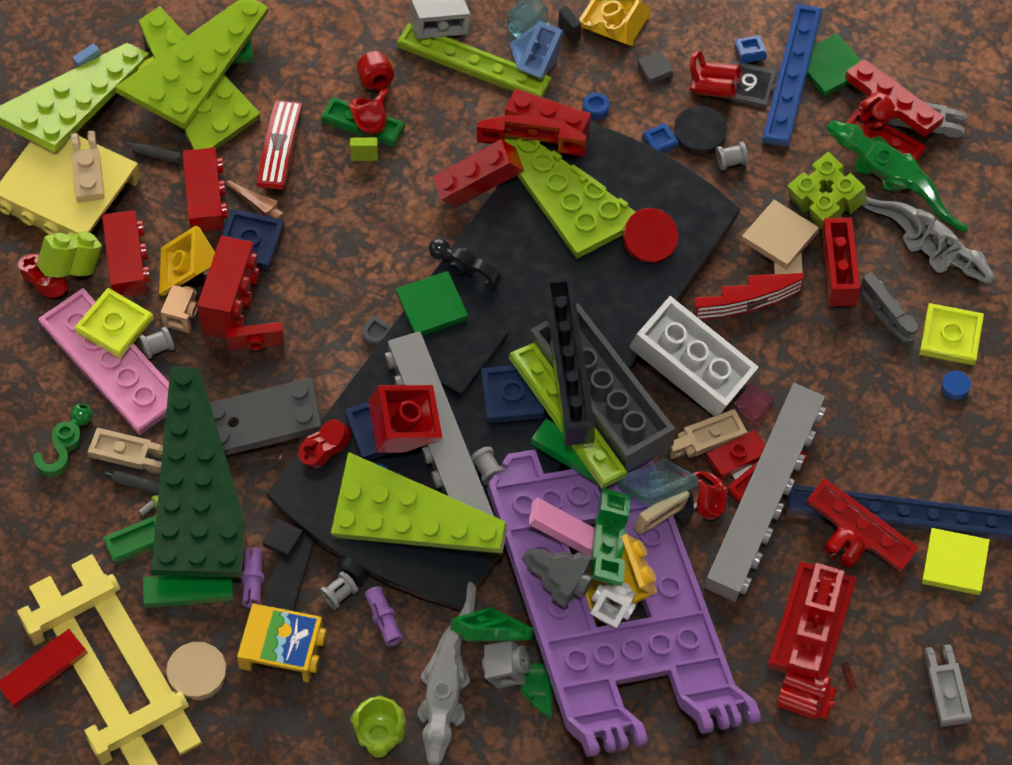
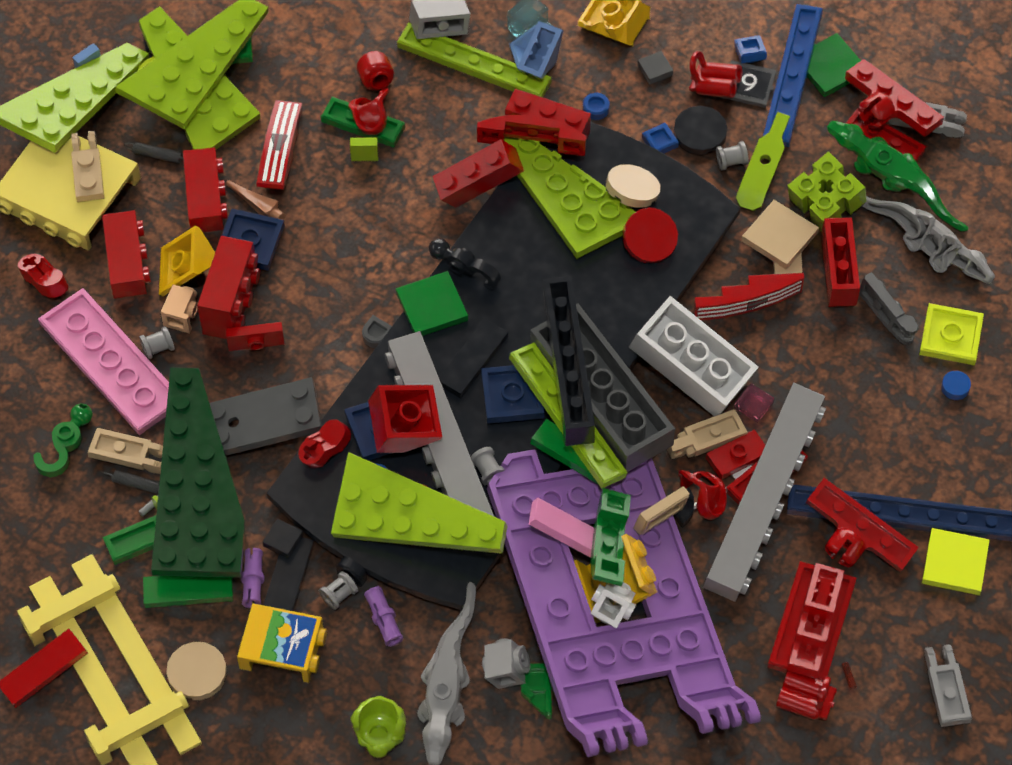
(69, 255): lime brick -> none
(114, 323): neon yellow tile -> none
(490, 626): green wing -> none
(560, 573): dark grey rock -> none
(569, 24): black tile -> none
(633, 185): none -> tan tile
(657, 482): clear light blue tile -> none
(759, 175): none -> lime piece

